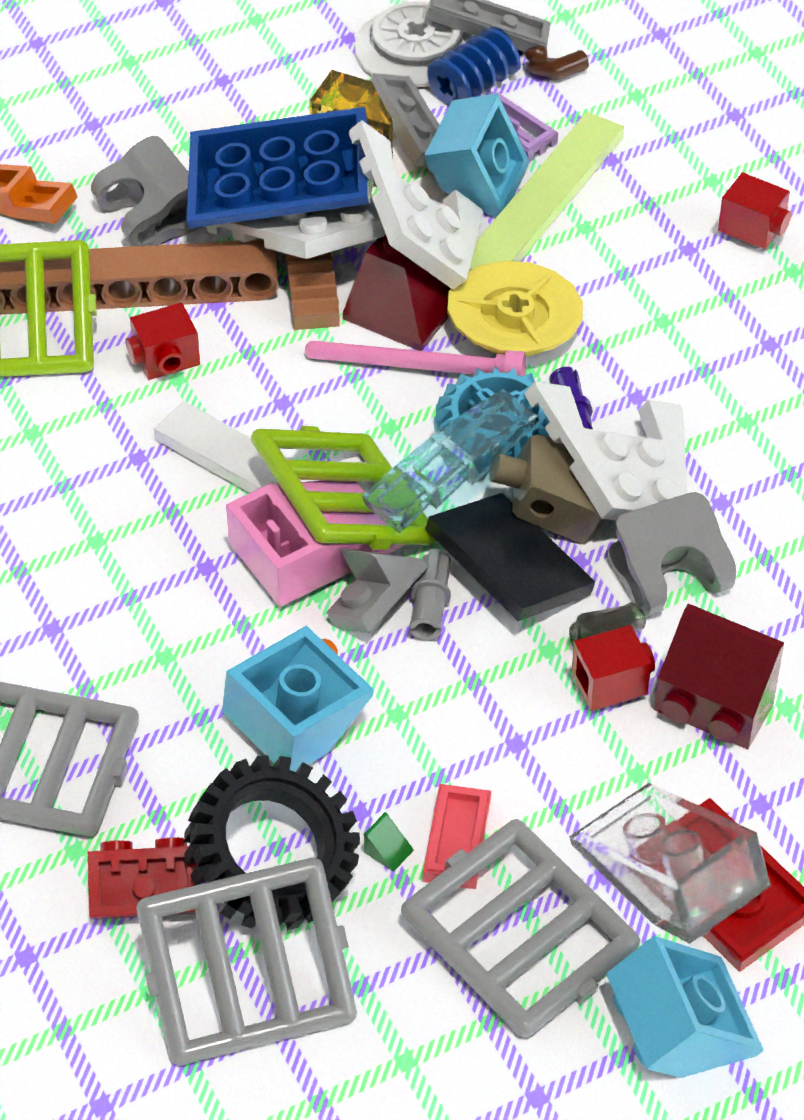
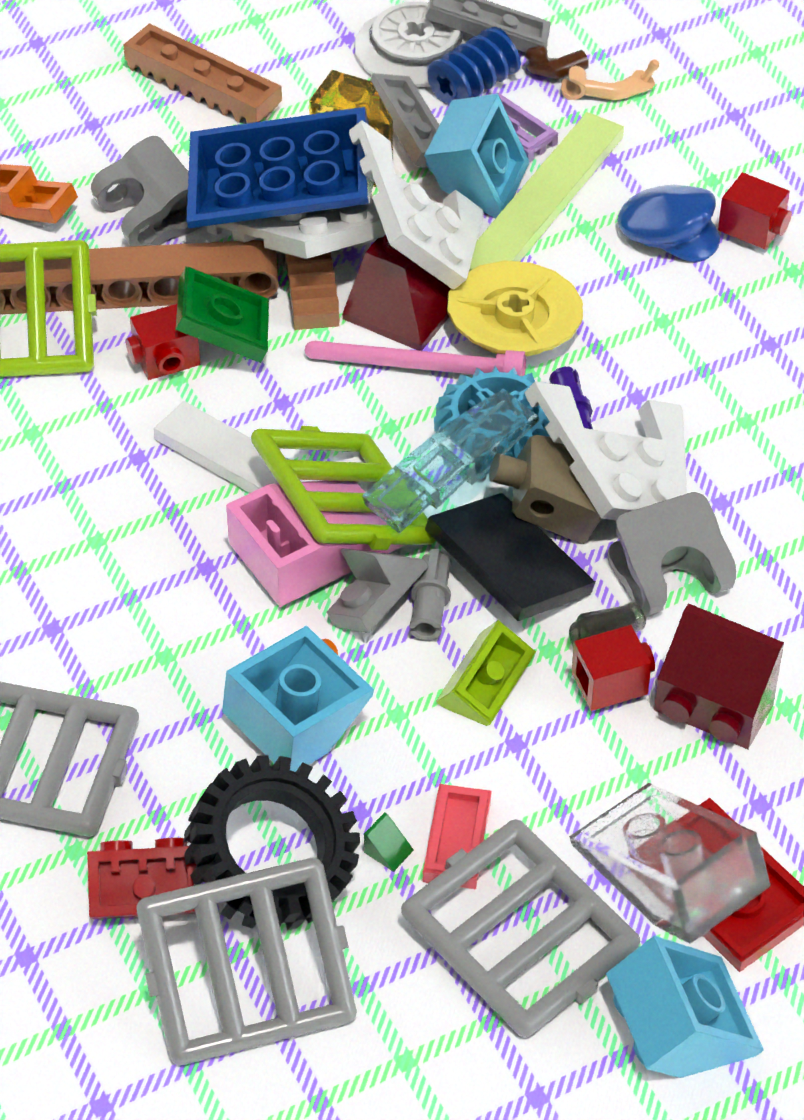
(202, 74): none -> nougat gear
(222, 314): none -> green tile
(486, 674): none -> lime slope
(633, 85): none -> light nougat piece
(673, 220): none -> blue piece

